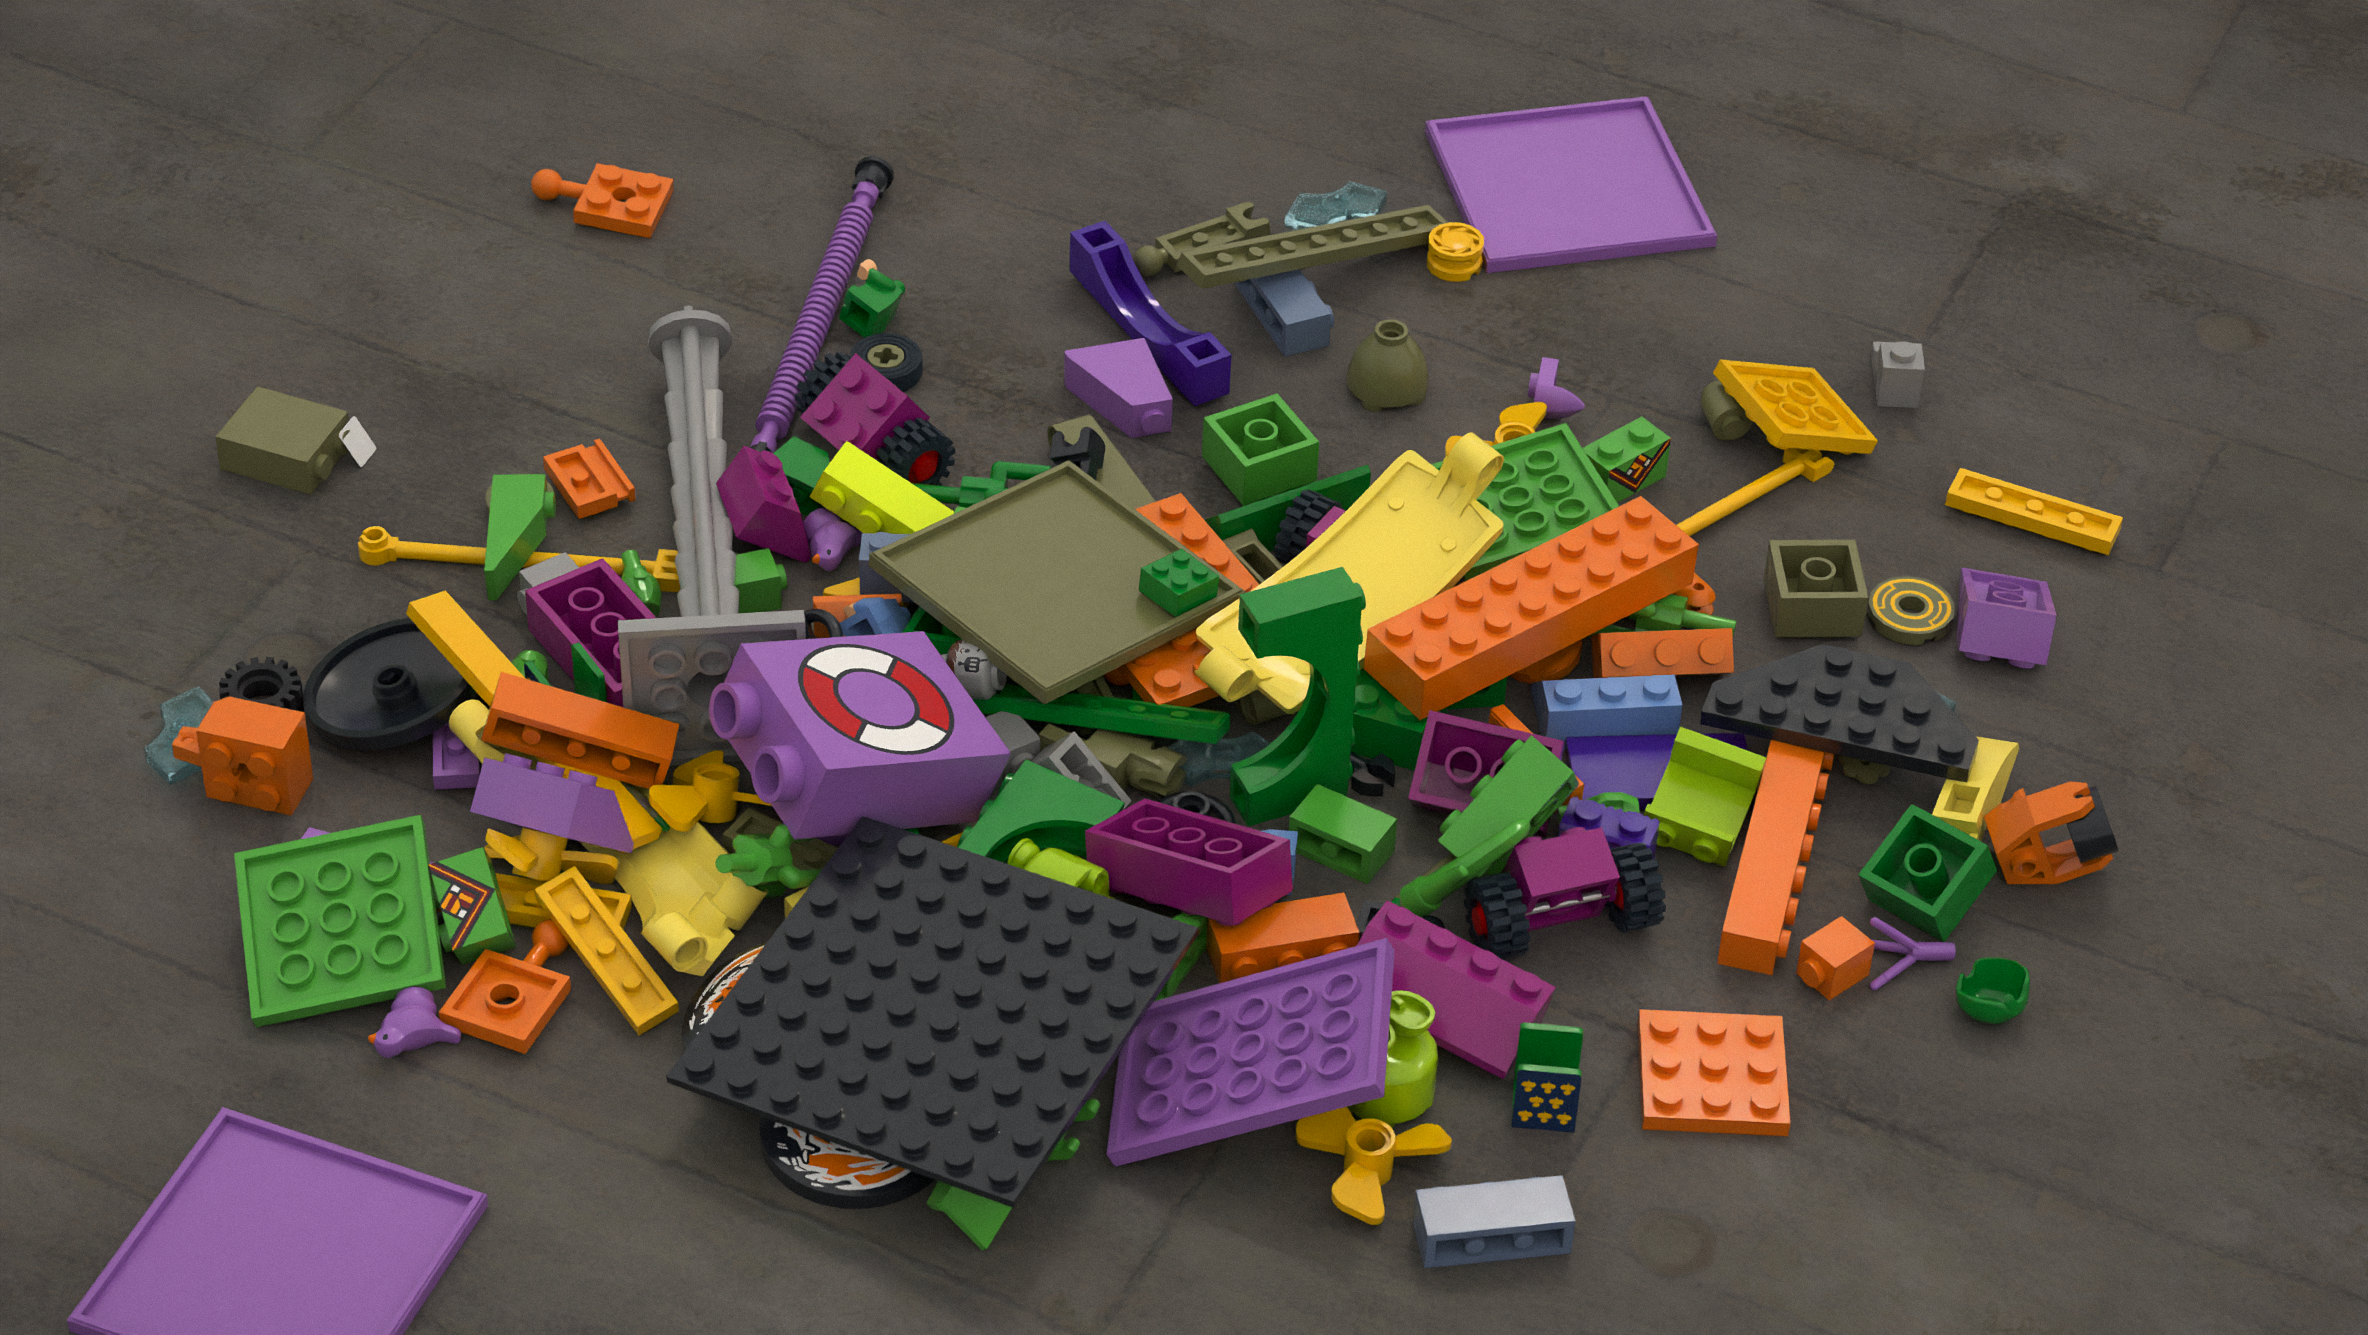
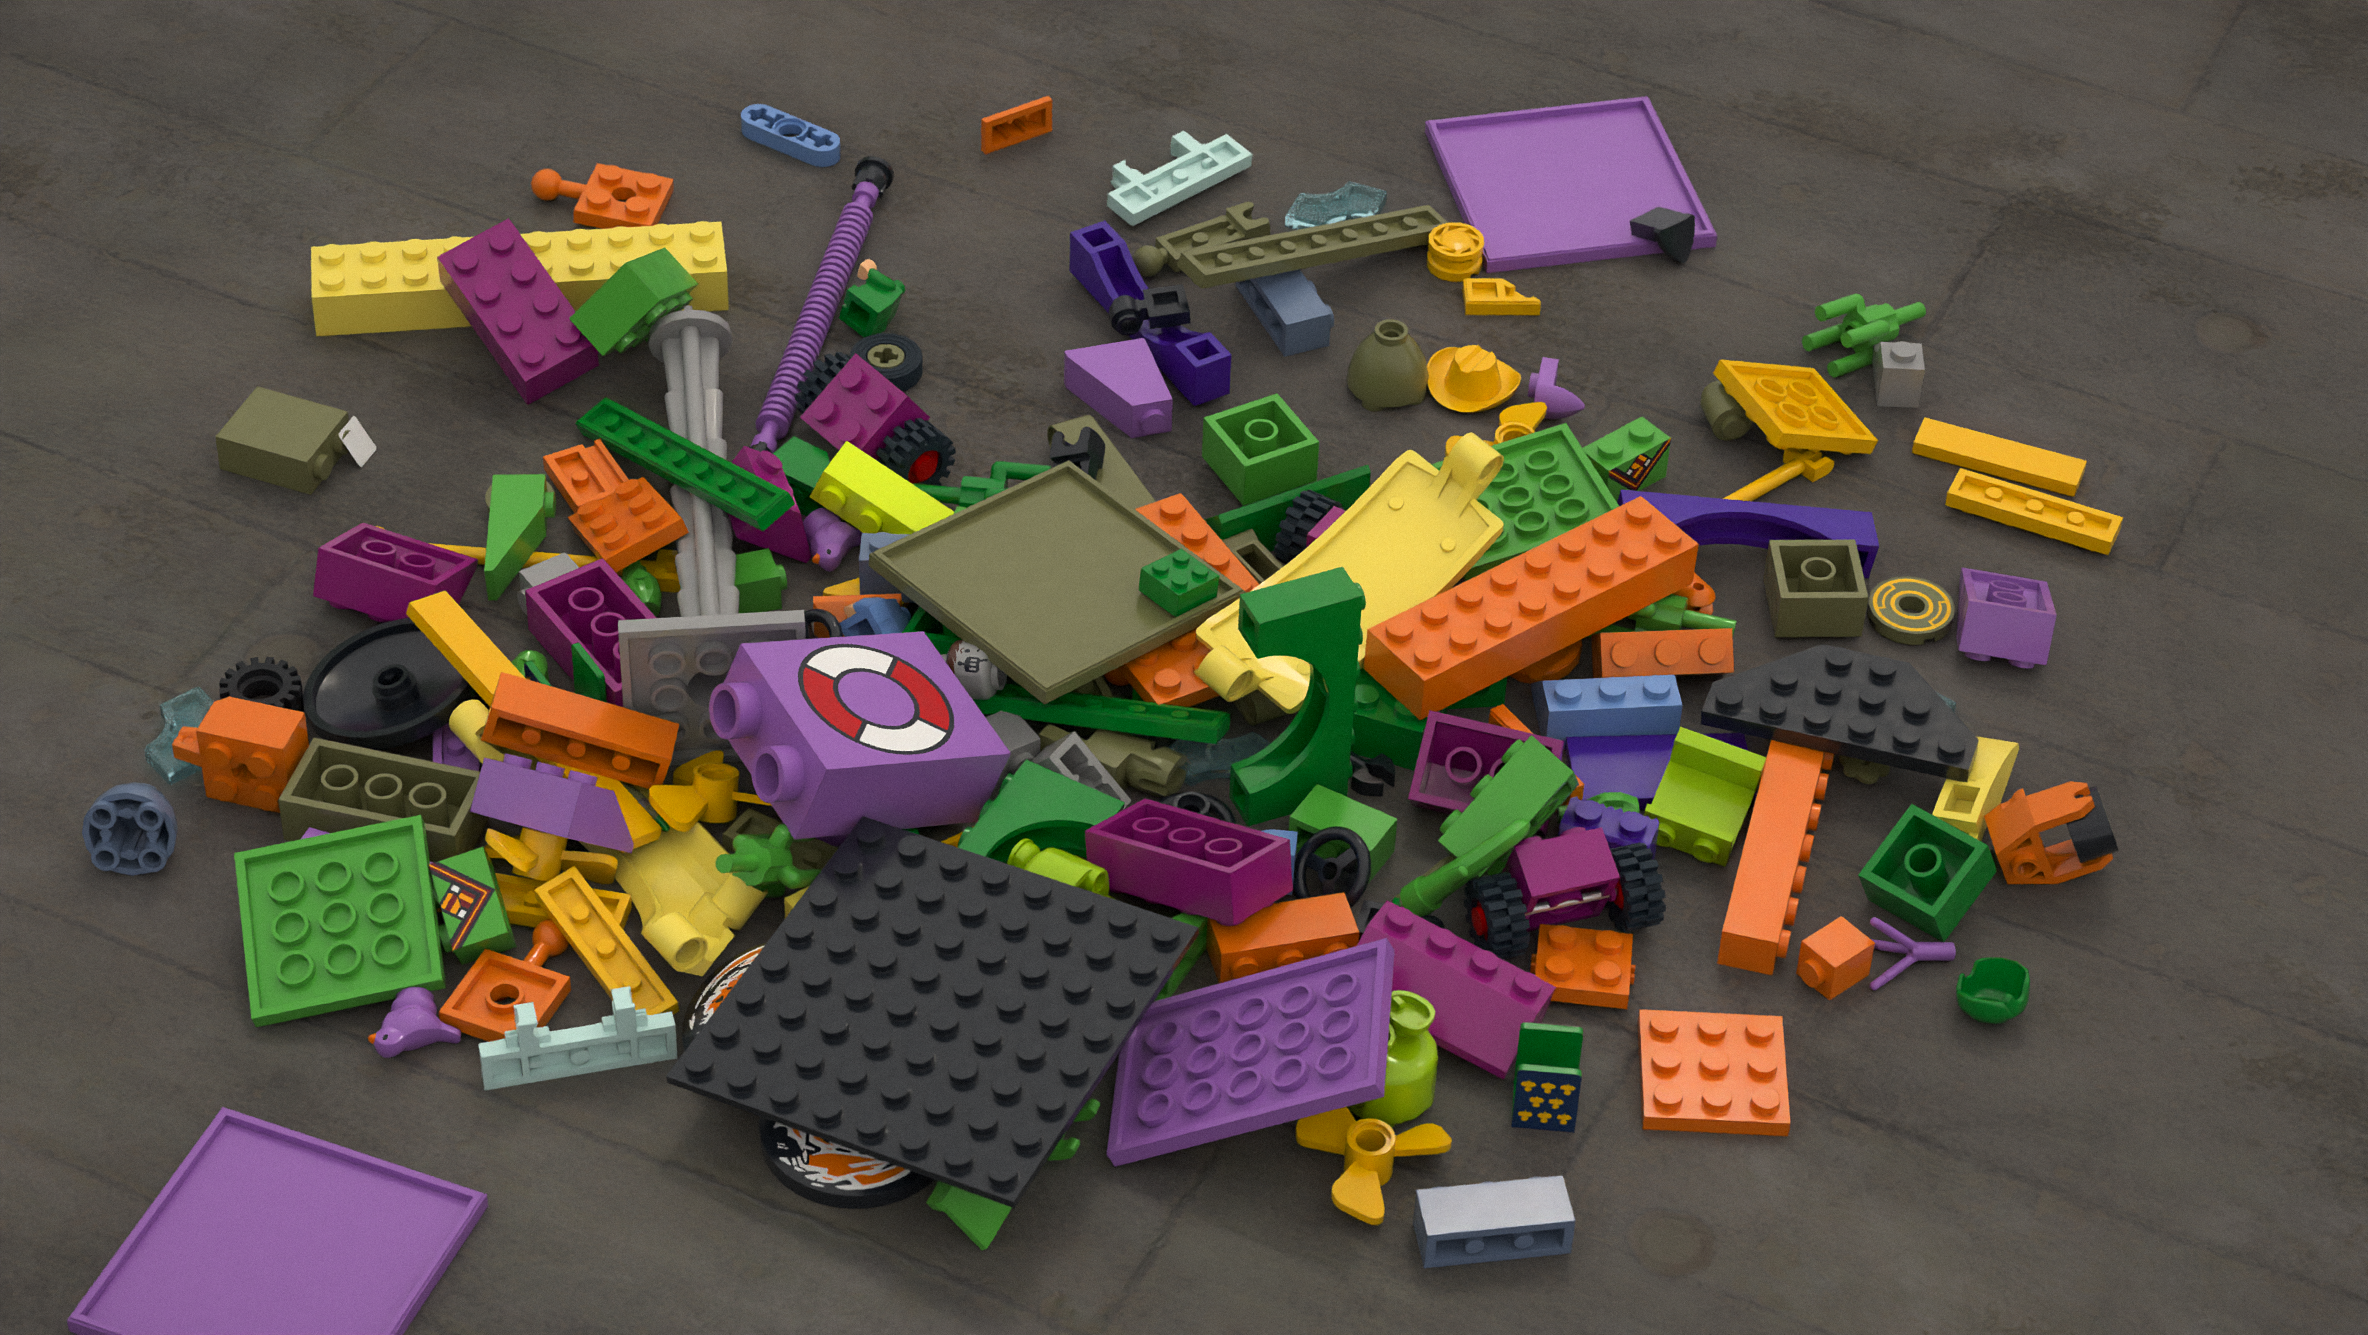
(130, 829): none -> sand blue piece
(359, 787): none -> olive brick
(385, 571): none -> magenta slope
(400, 289): none -> light yellow brick
(517, 311): none -> magenta brick
(541, 1055): none -> light aqua hinge
(627, 524): none -> orange plate
(633, 301): none -> bright green brick
(685, 464): none -> green tile
(811, 145): none -> medium blue beam
(1016, 125): none -> orange slope
(1159, 306): none -> black plate
(1194, 170): none -> light aqua hinge
(1342, 874): none -> black piece
(1470, 379): none -> yellow hat
(1496, 297): none -> yellow tile
(1585, 965): none -> orange plate
(1668, 228): none -> black tile
(1756, 523): none -> dark purple arch
(1859, 330): none -> bright green plant
(1999, 457): none -> yellow tile

